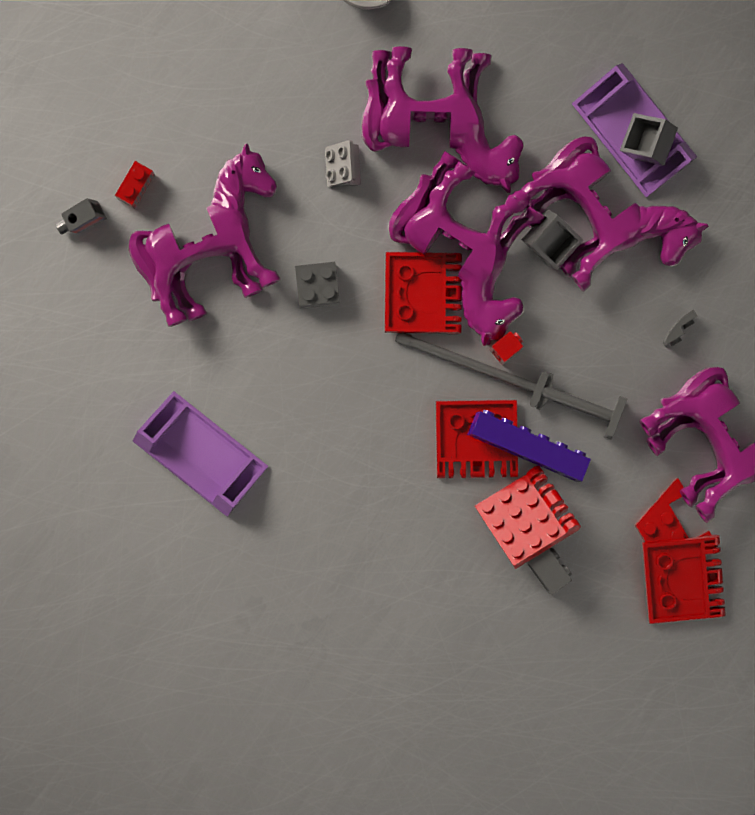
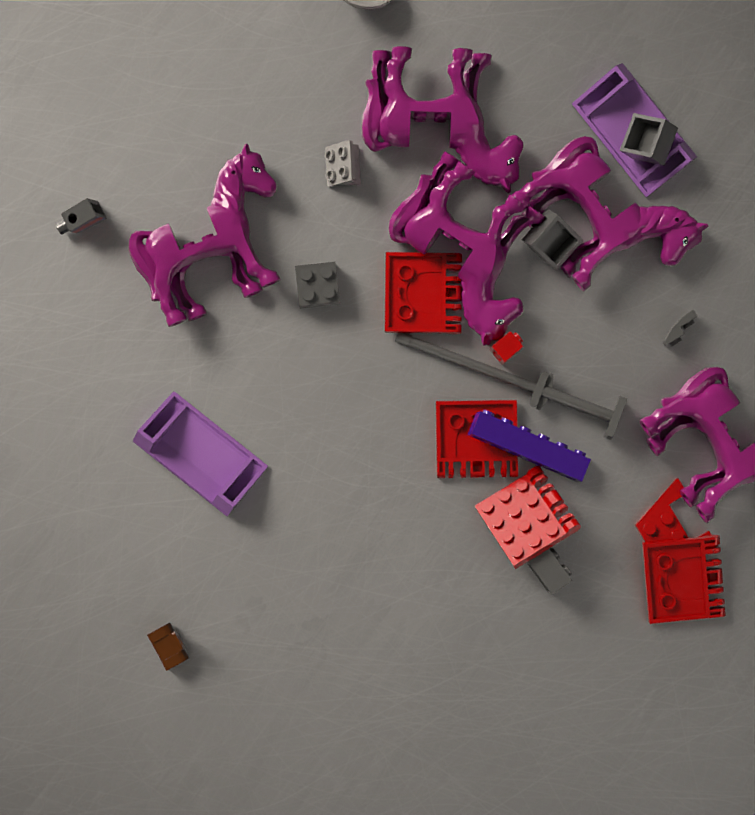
(134, 184): red brick -> none
(168, 646): none -> reddish brown piece

